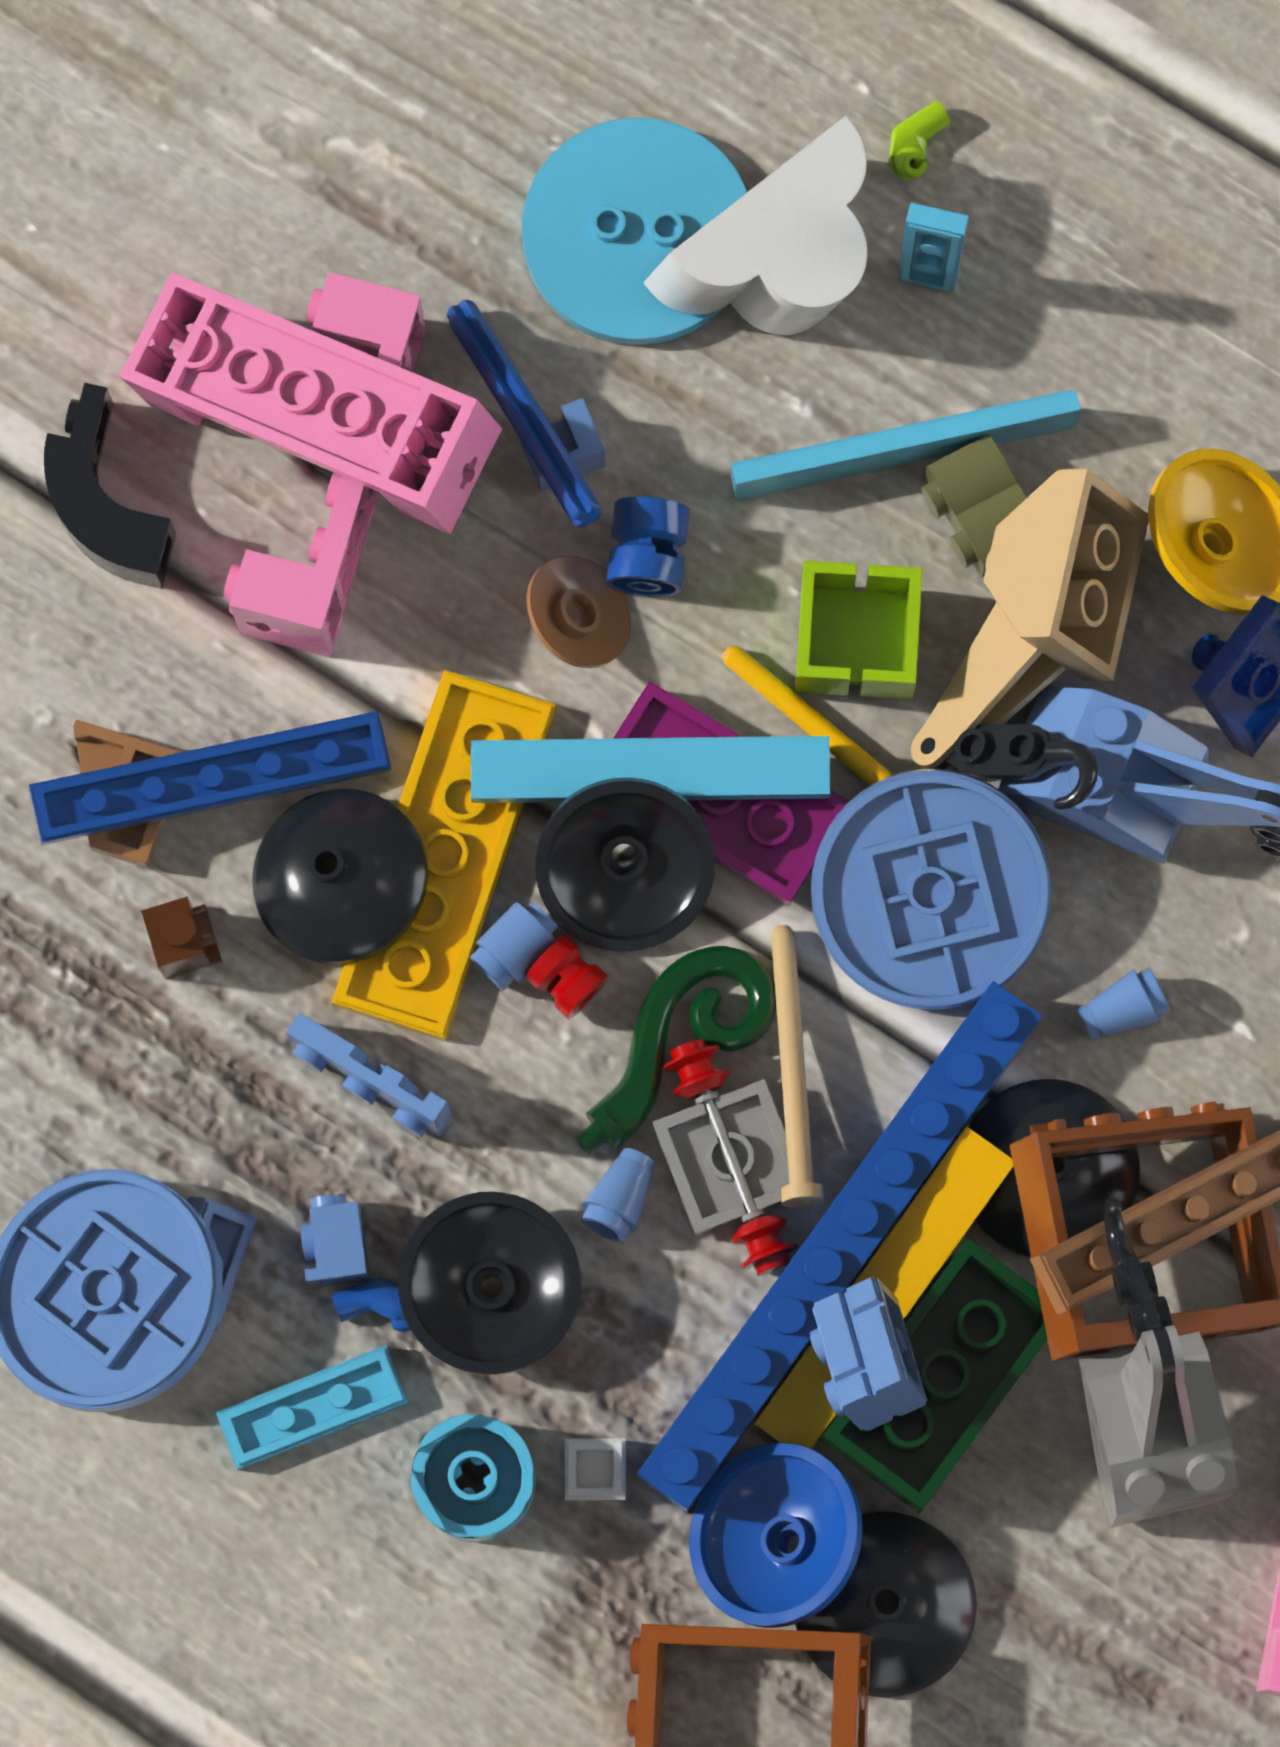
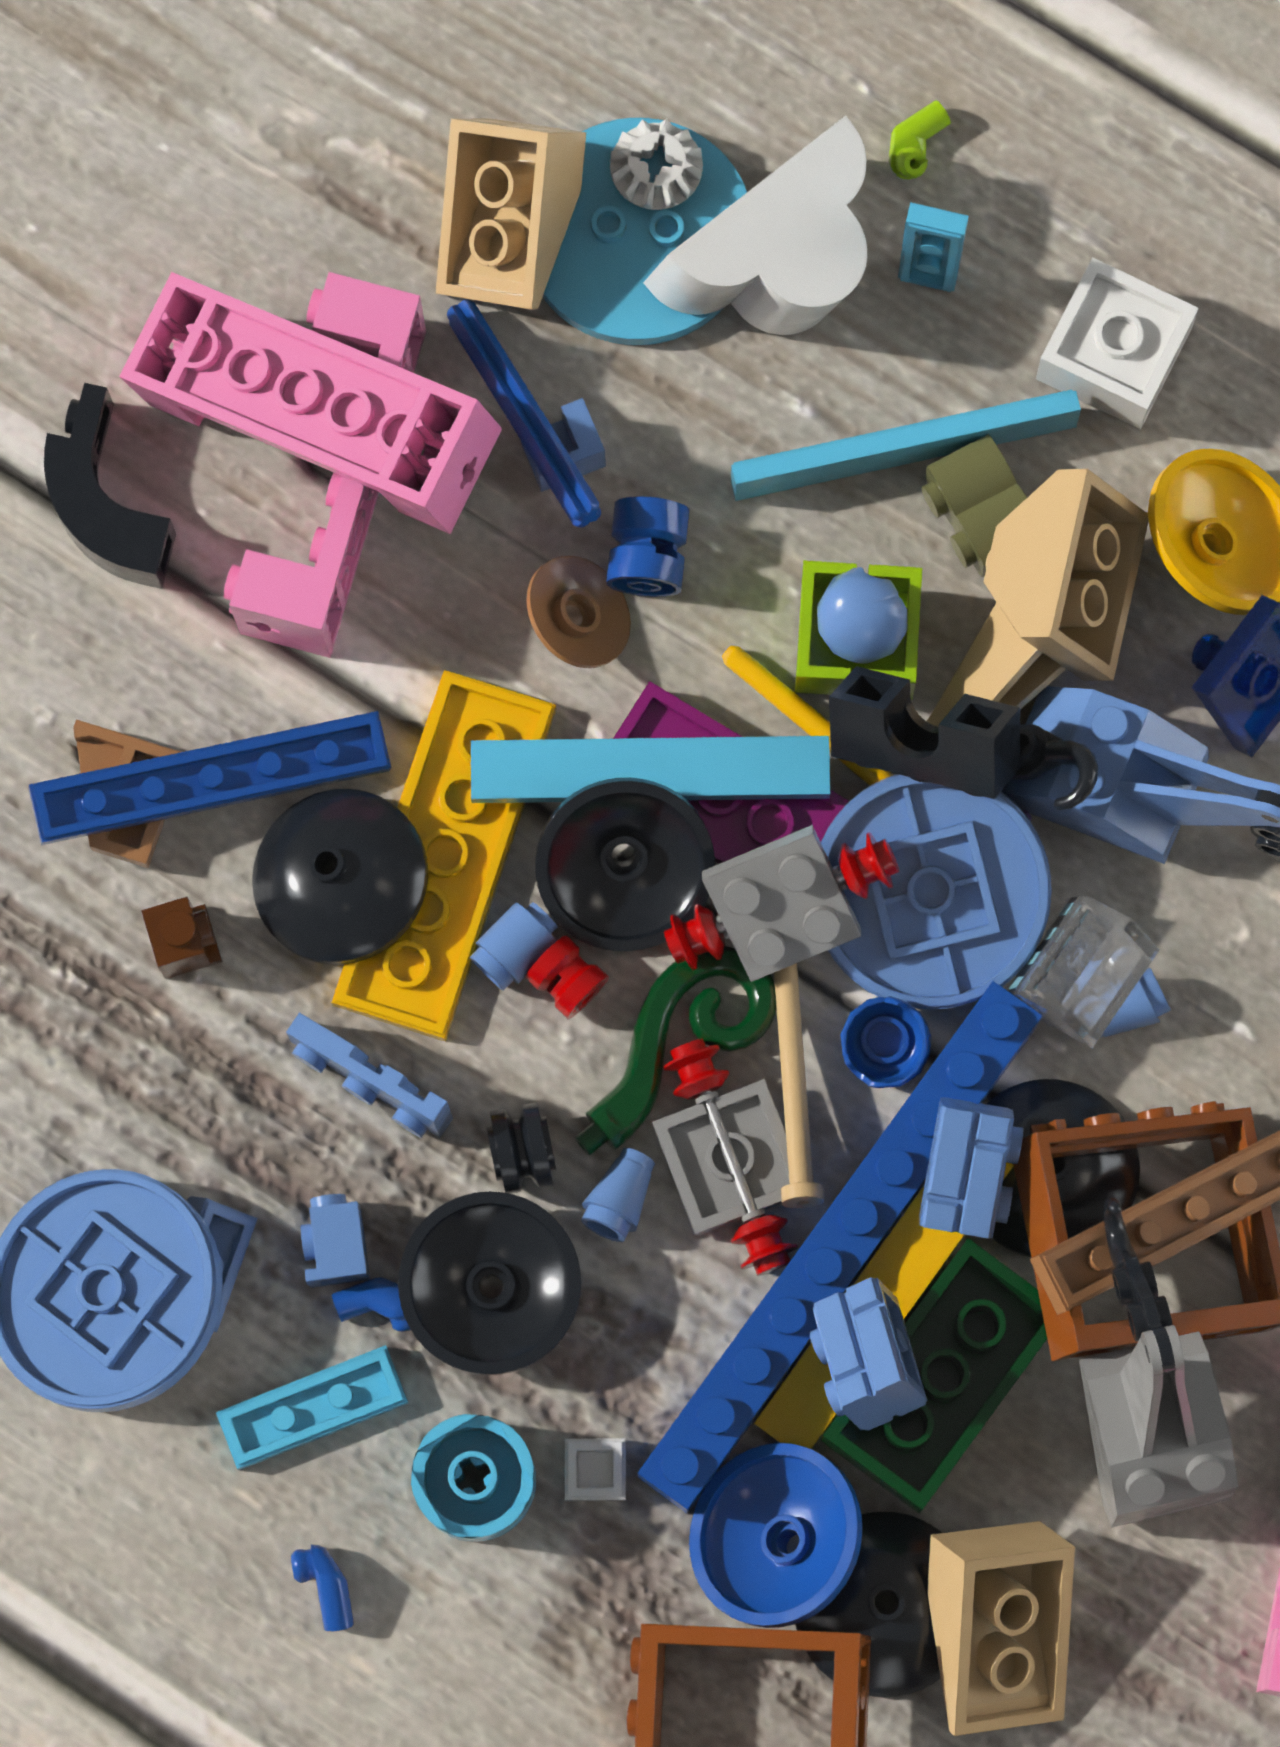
(330, 1582): none -> blue arm
(506, 208): none -> tan slope
(521, 1148): none -> black wheel
(673, 183): none -> white gear
(781, 903): none -> light grey plate
(861, 616): none -> medium blue hair
(880, 729): none -> black arch
(886, 1042): none -> blue hair
(968, 1168): none -> medium blue brick
(1001, 1624): none -> tan slope
(1084, 968): none -> clear slope
(1116, 343): none -> white container

